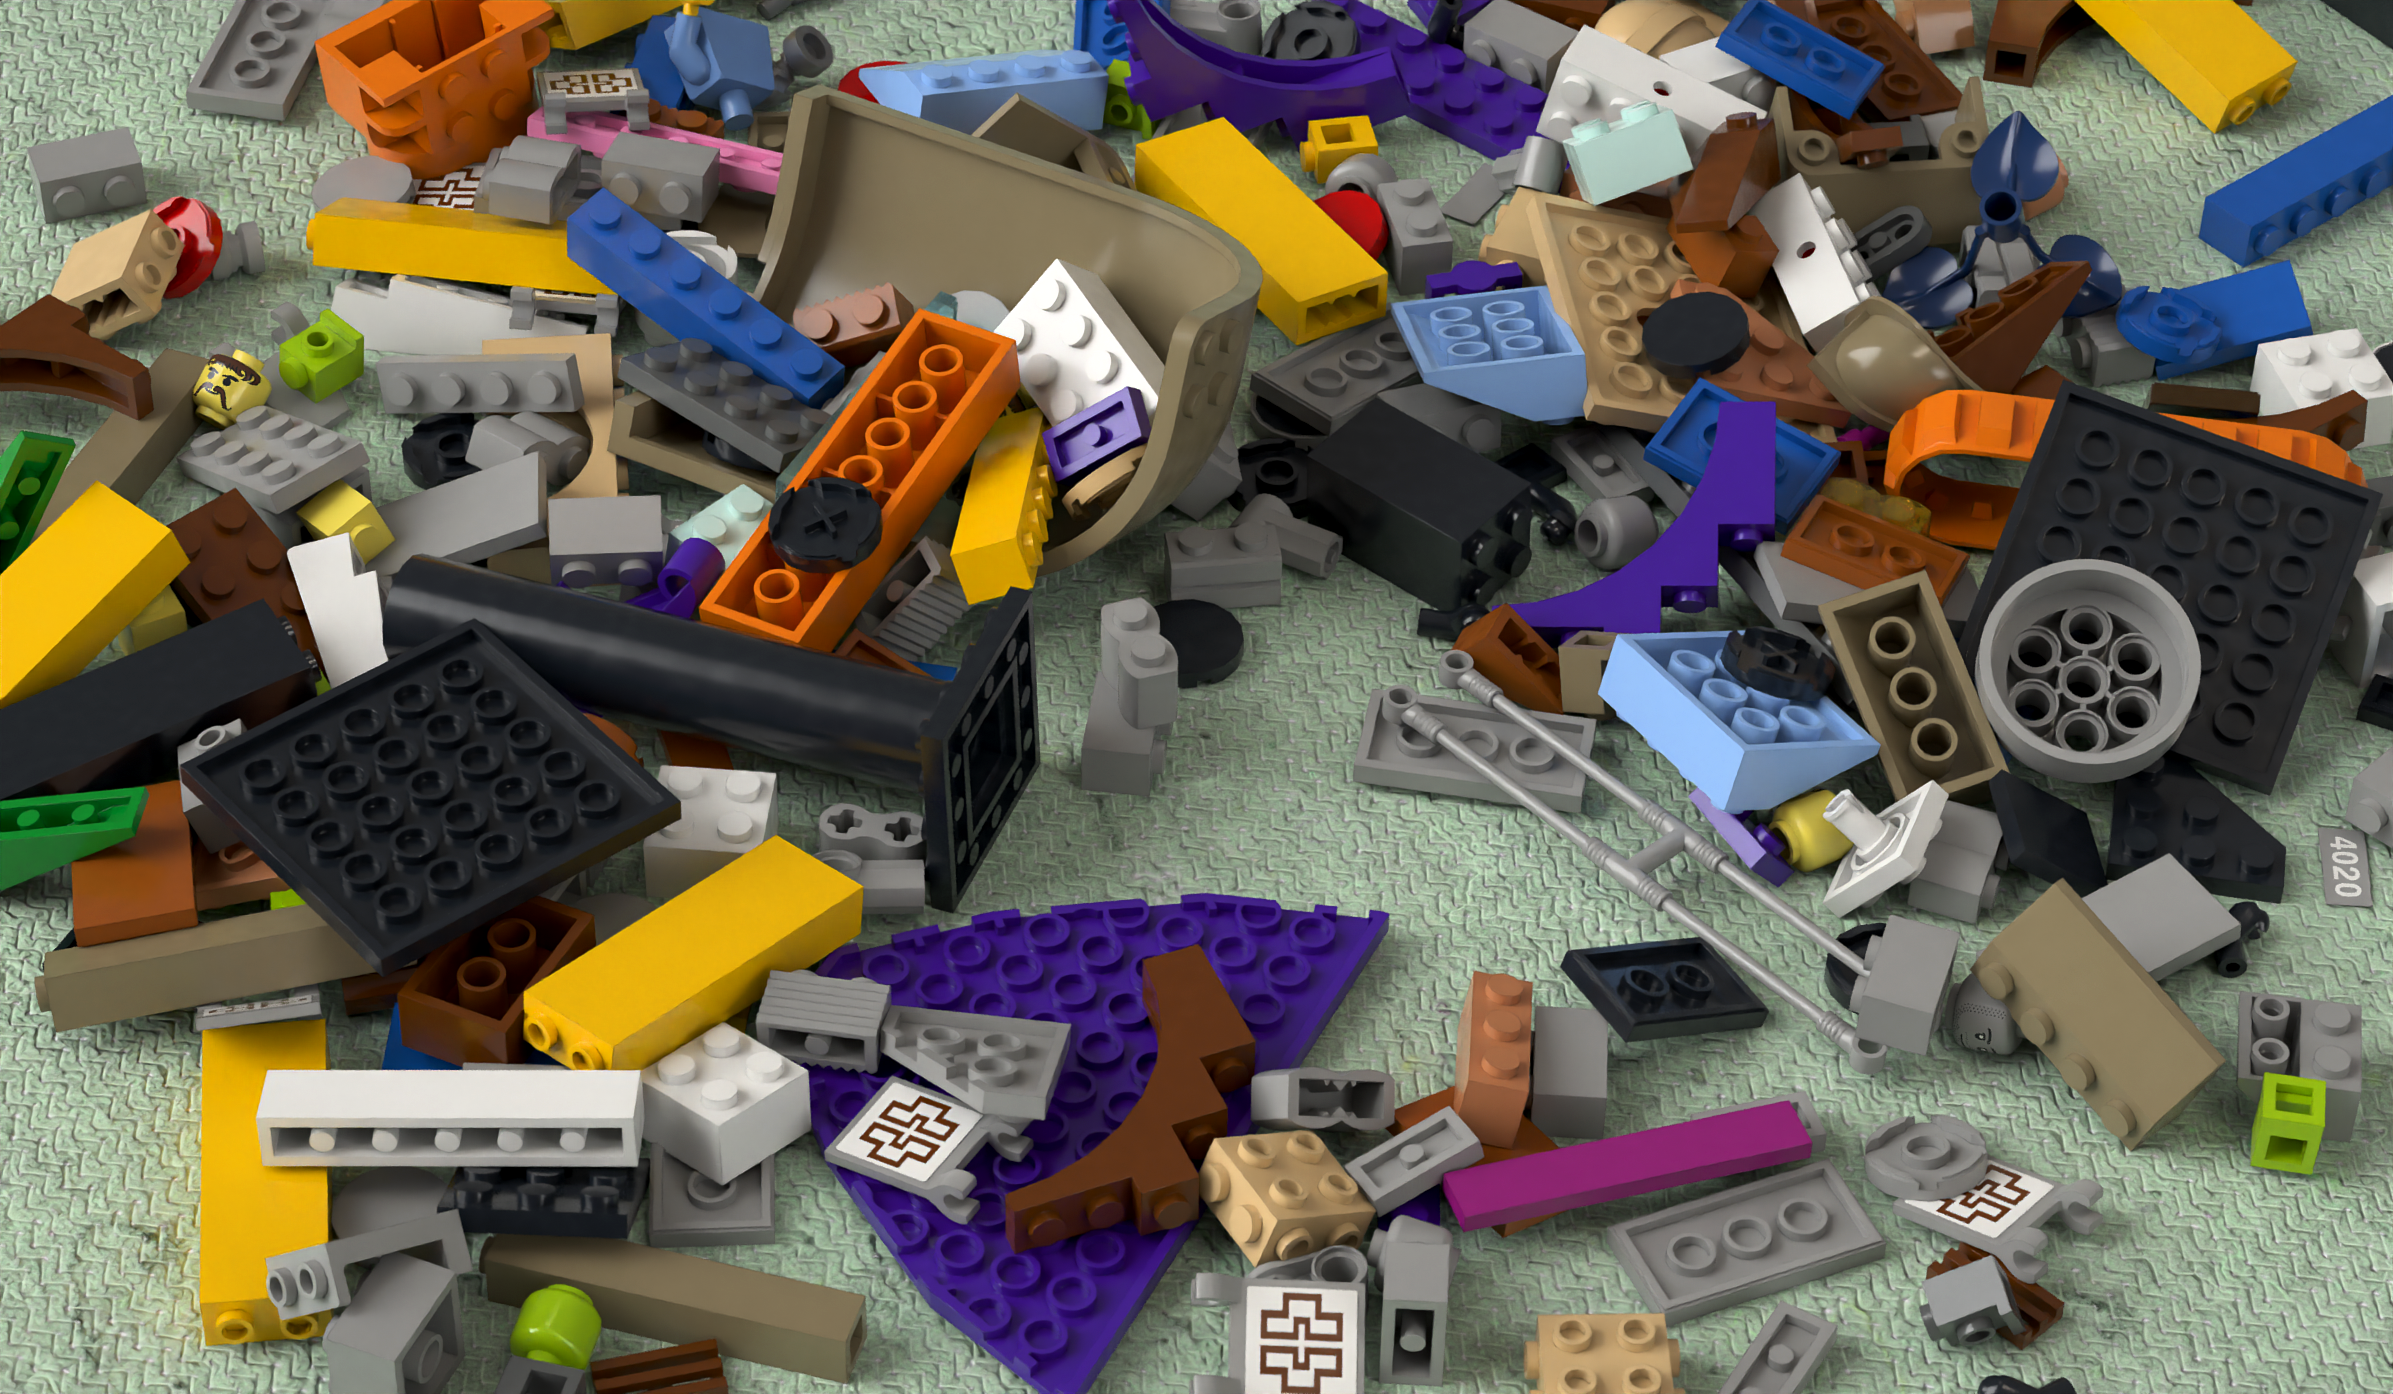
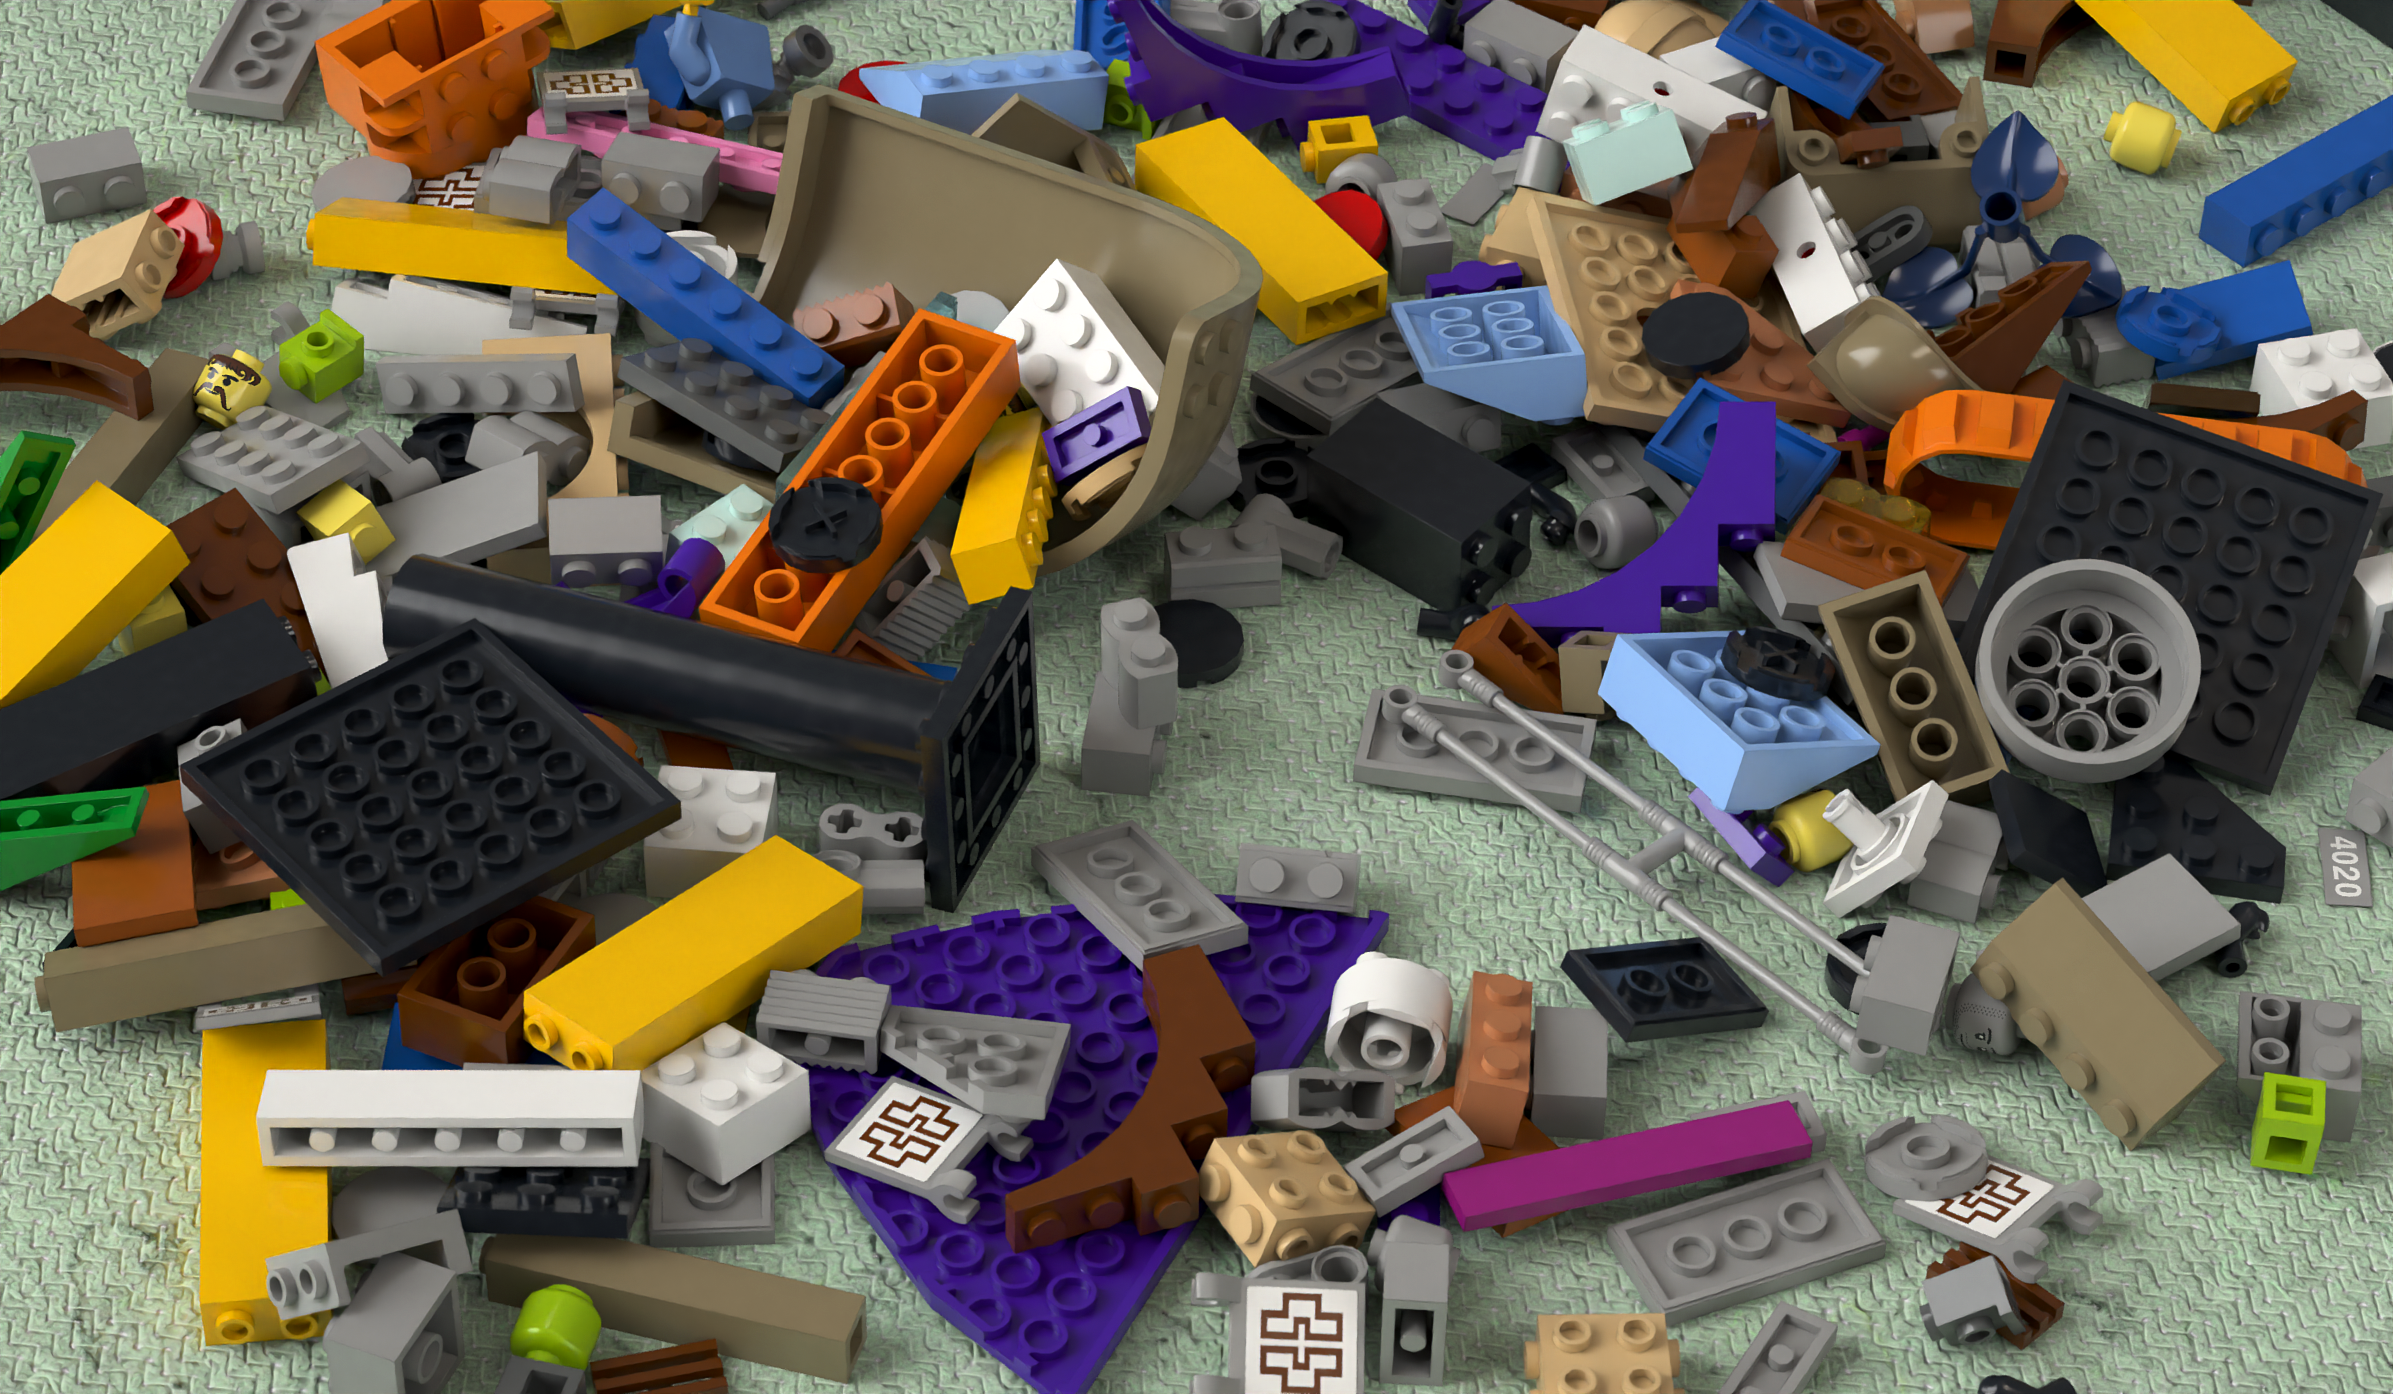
(392, 470): none -> light grey piece
(1137, 893): none -> light grey tile
(1298, 877): none -> light grey brick
(1390, 1020): none -> white brick
(2142, 137): none -> light yellow head

